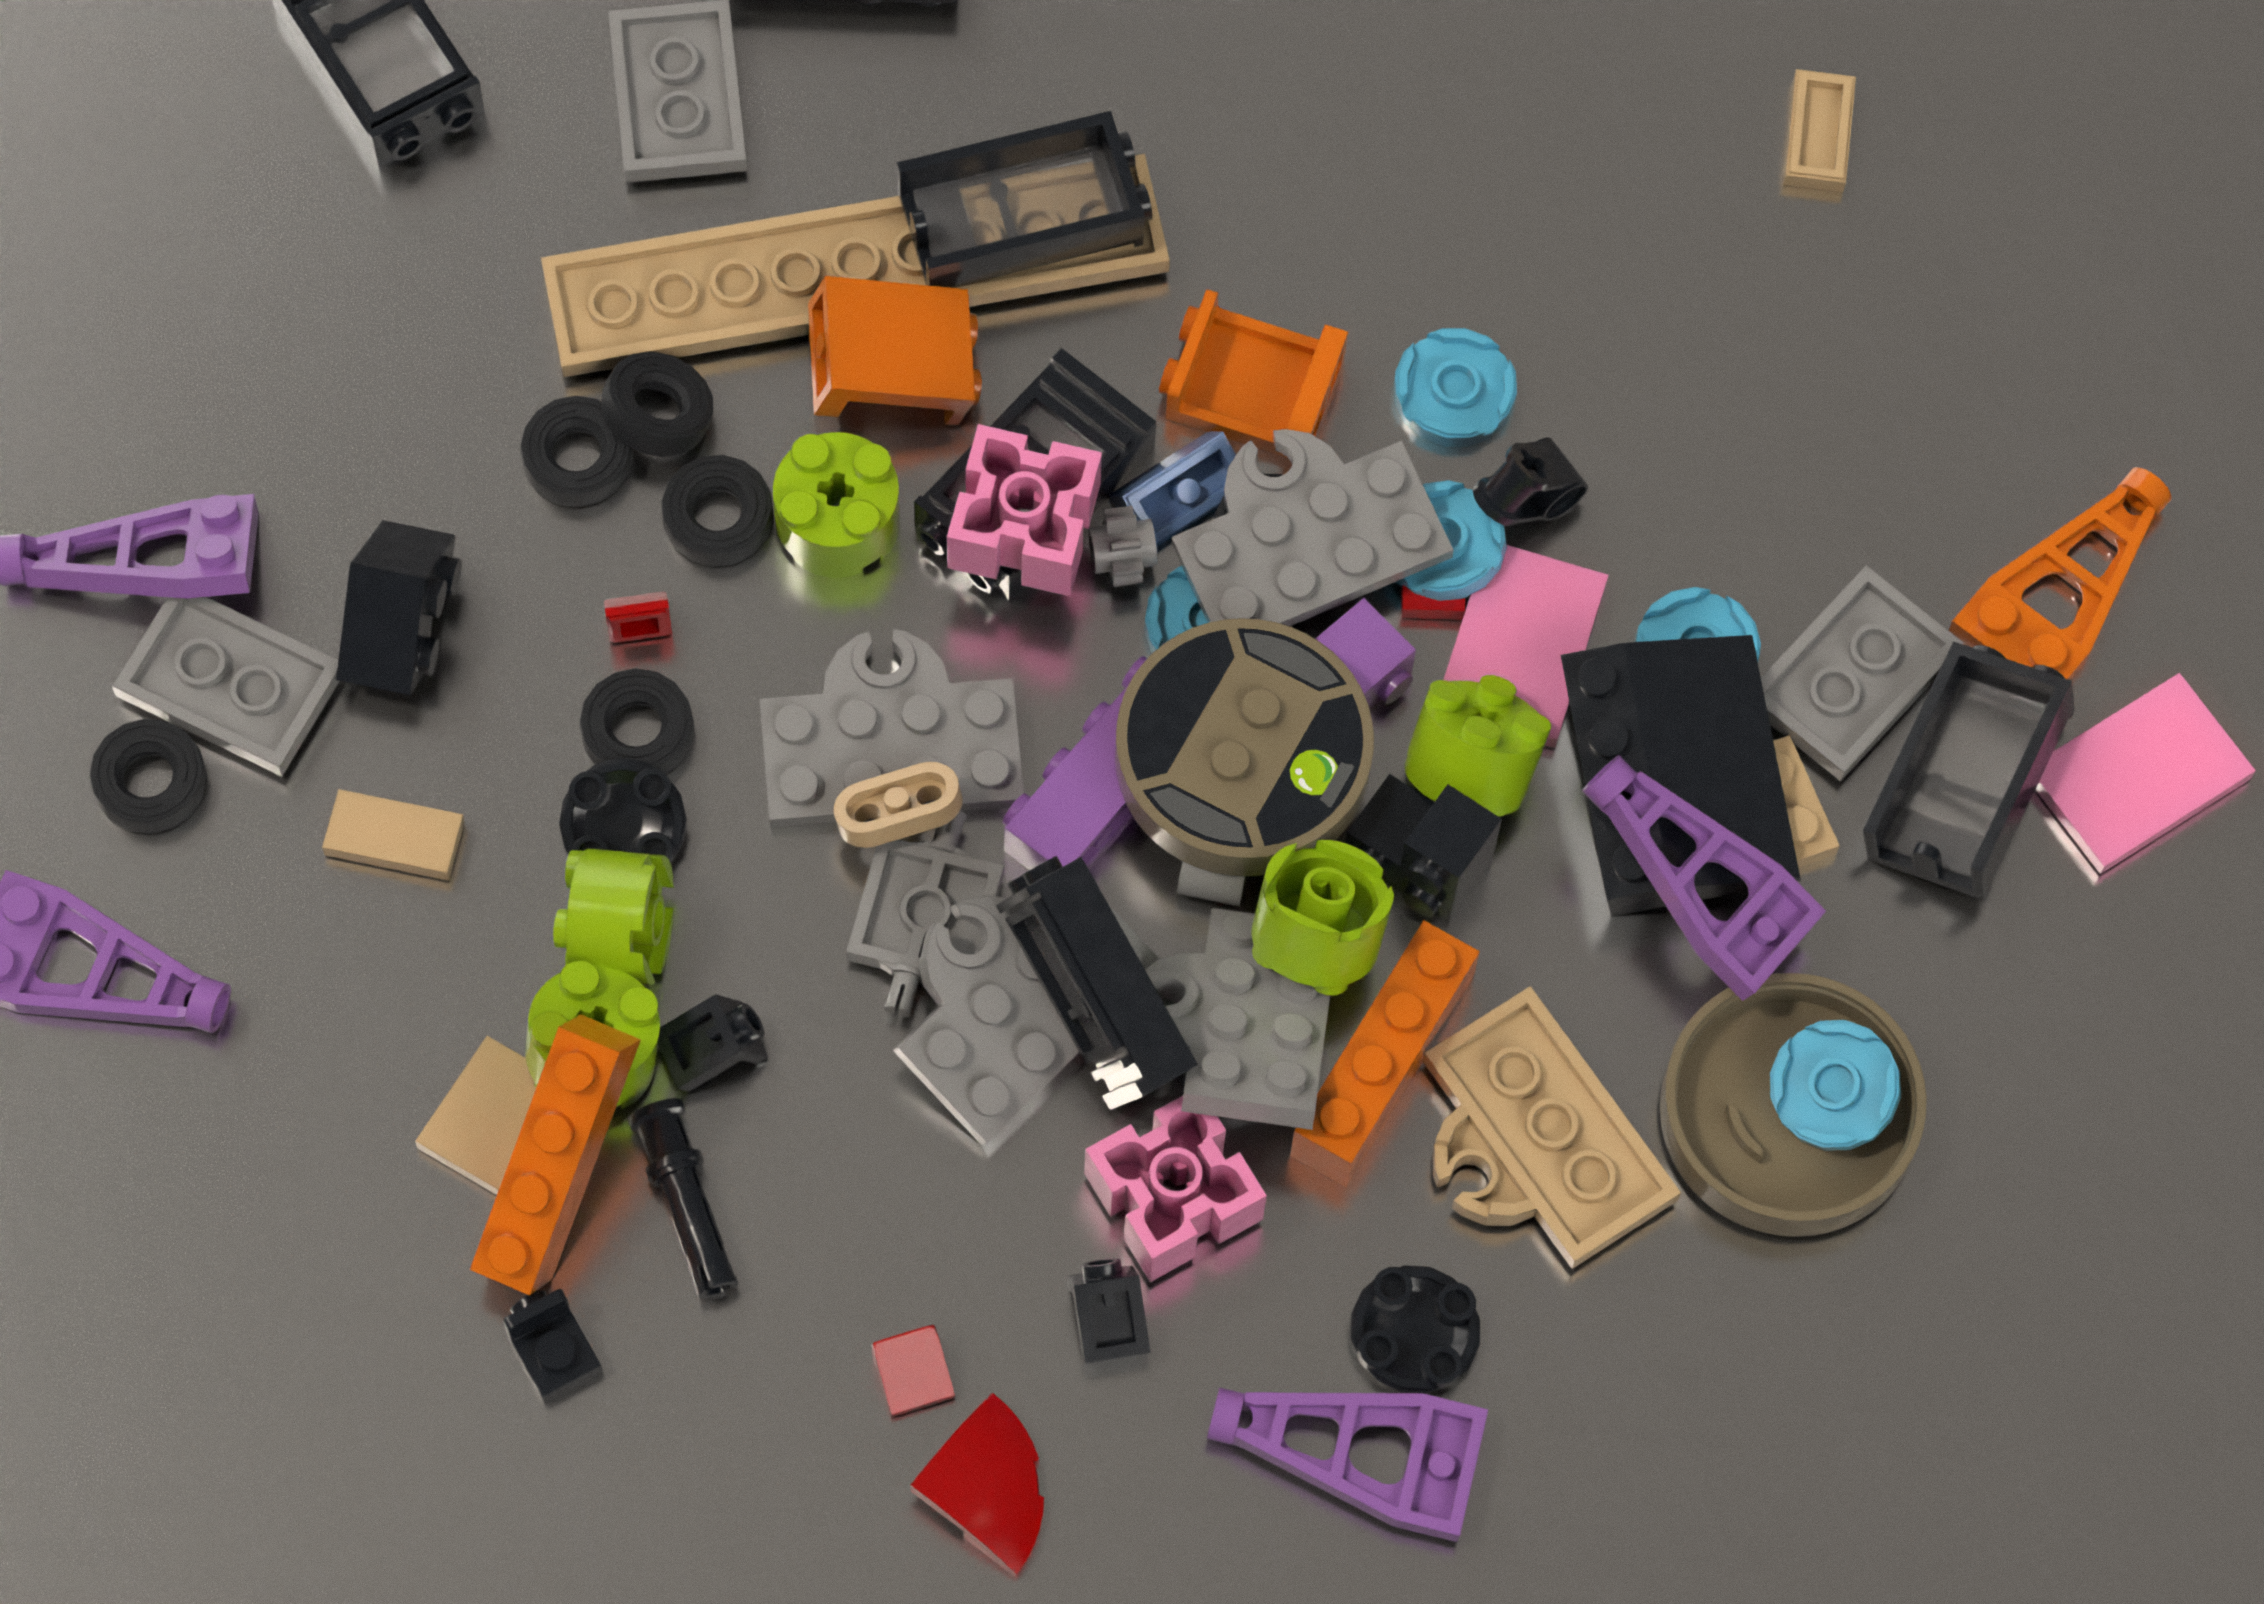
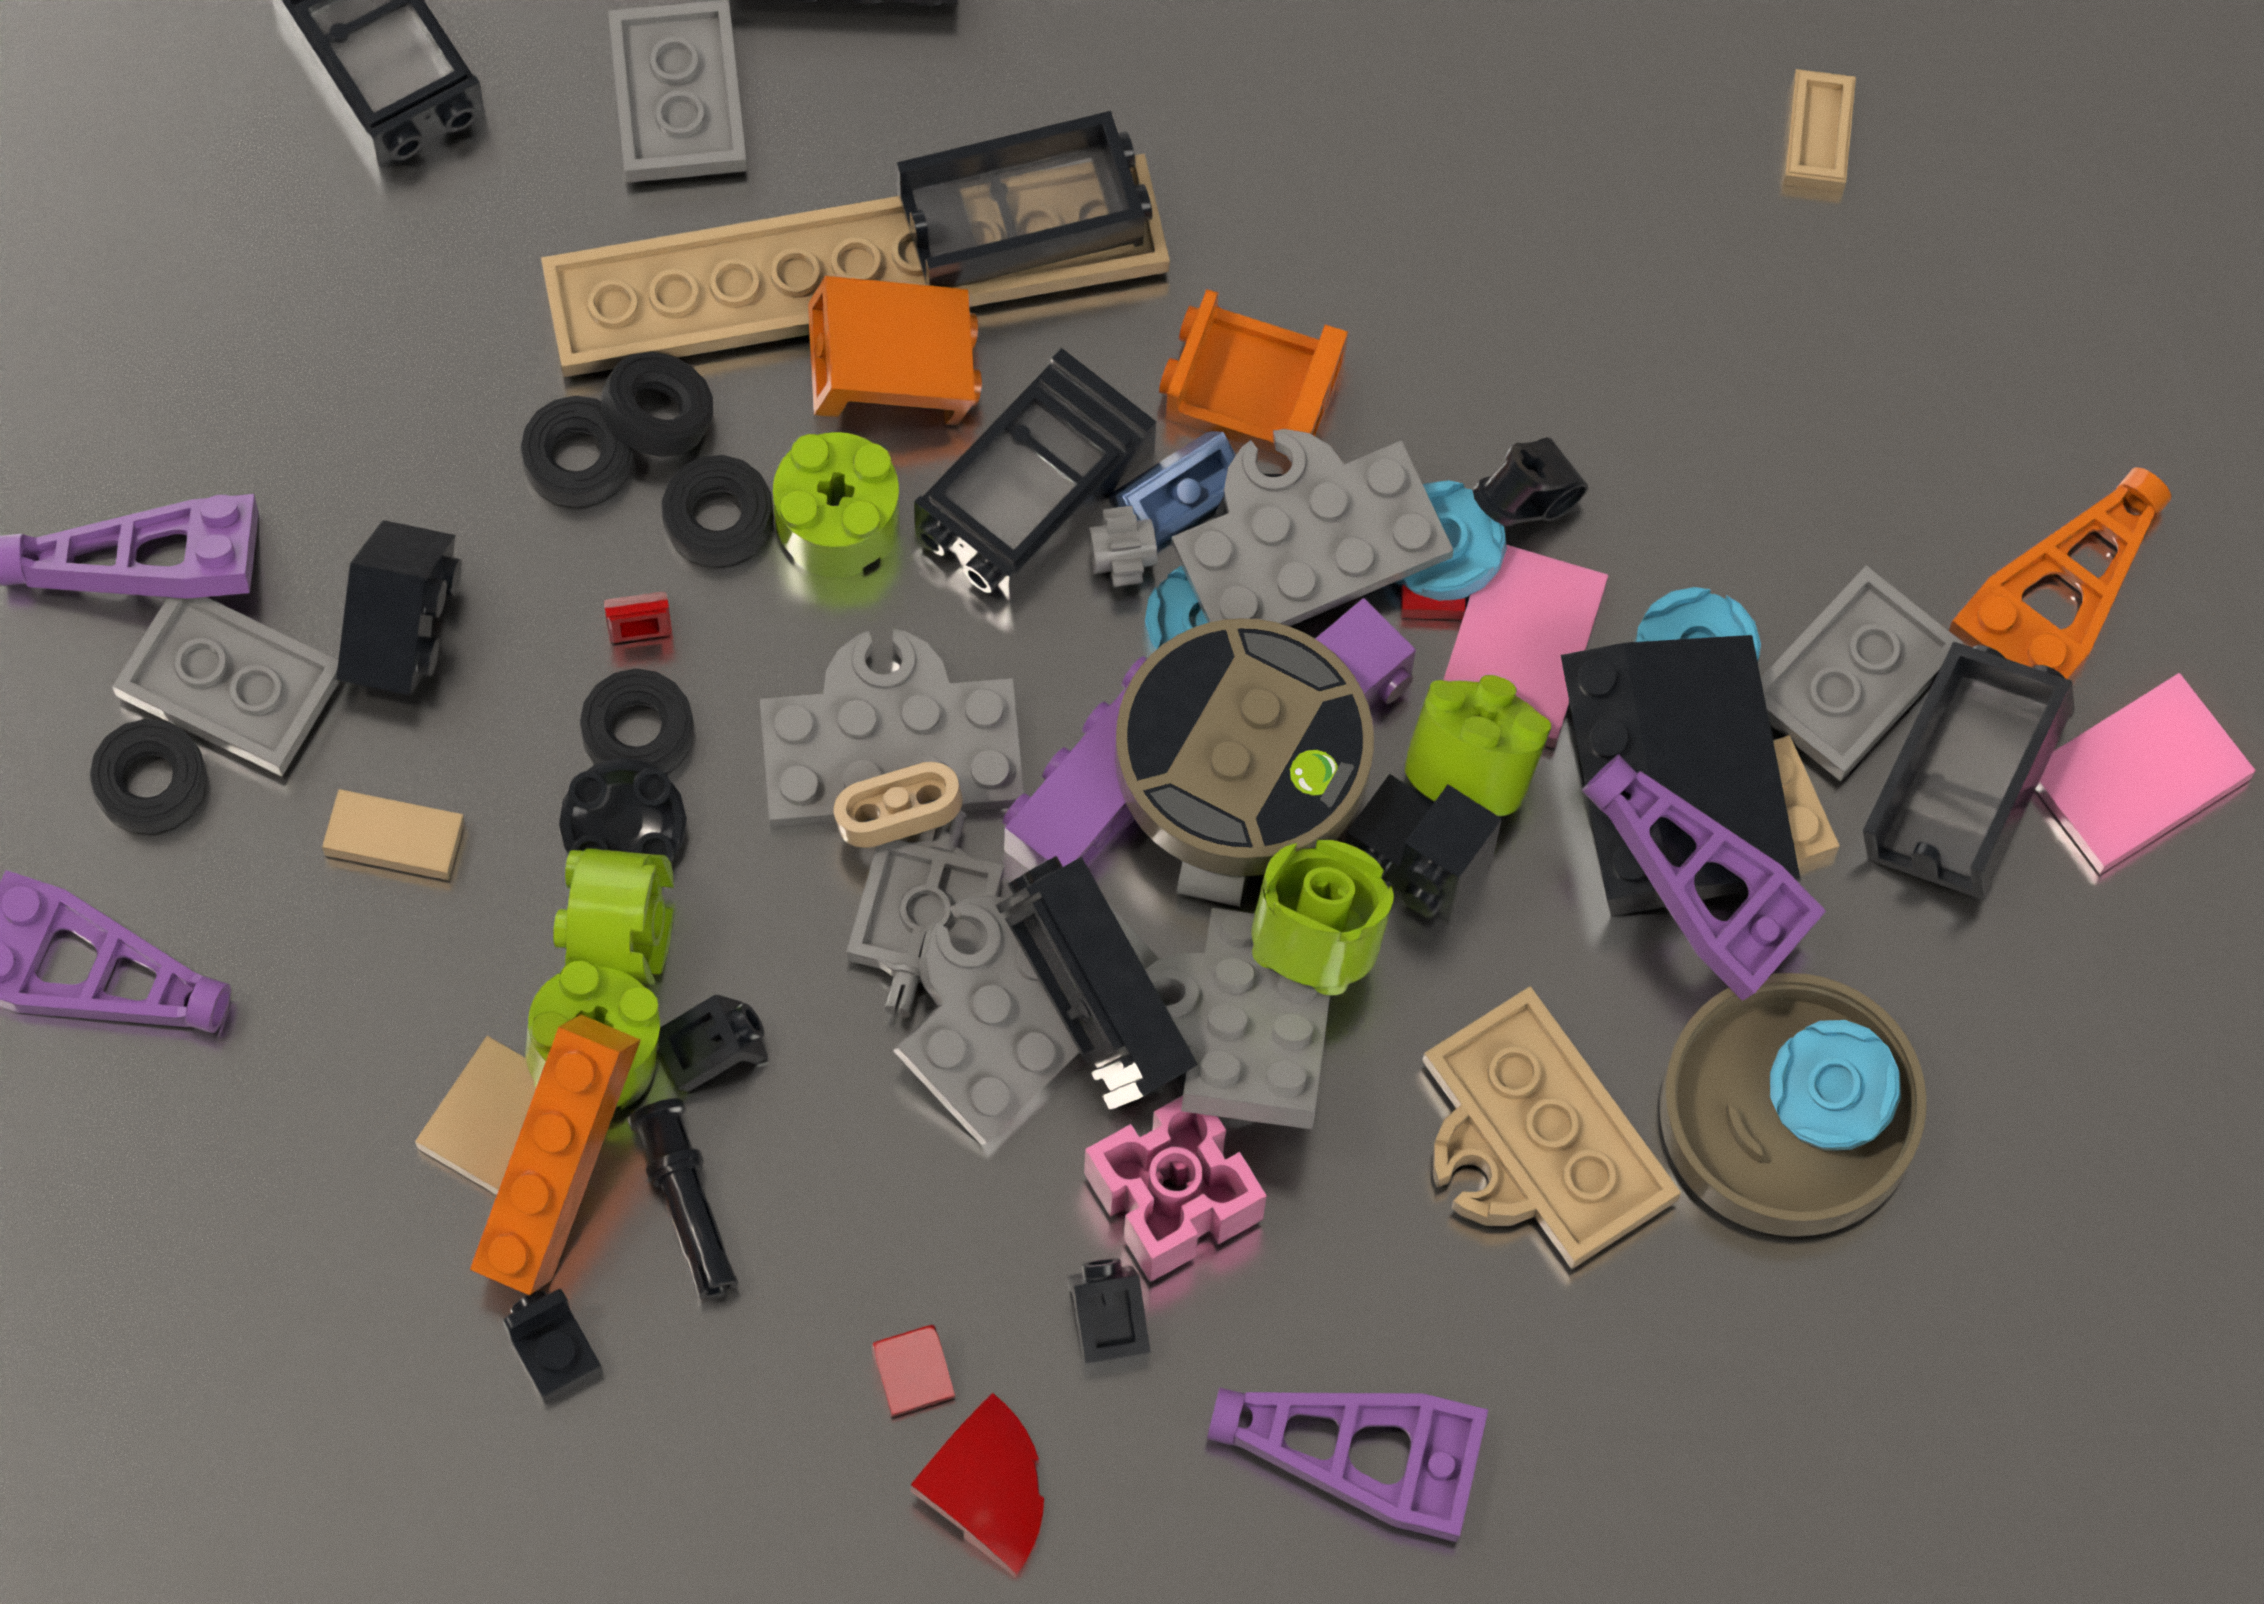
(1007, 477): bright pink brick -> none
(1385, 1052): orange brick -> none
(1415, 1329): black dish -> none
(1455, 387): medium azure tile -> none

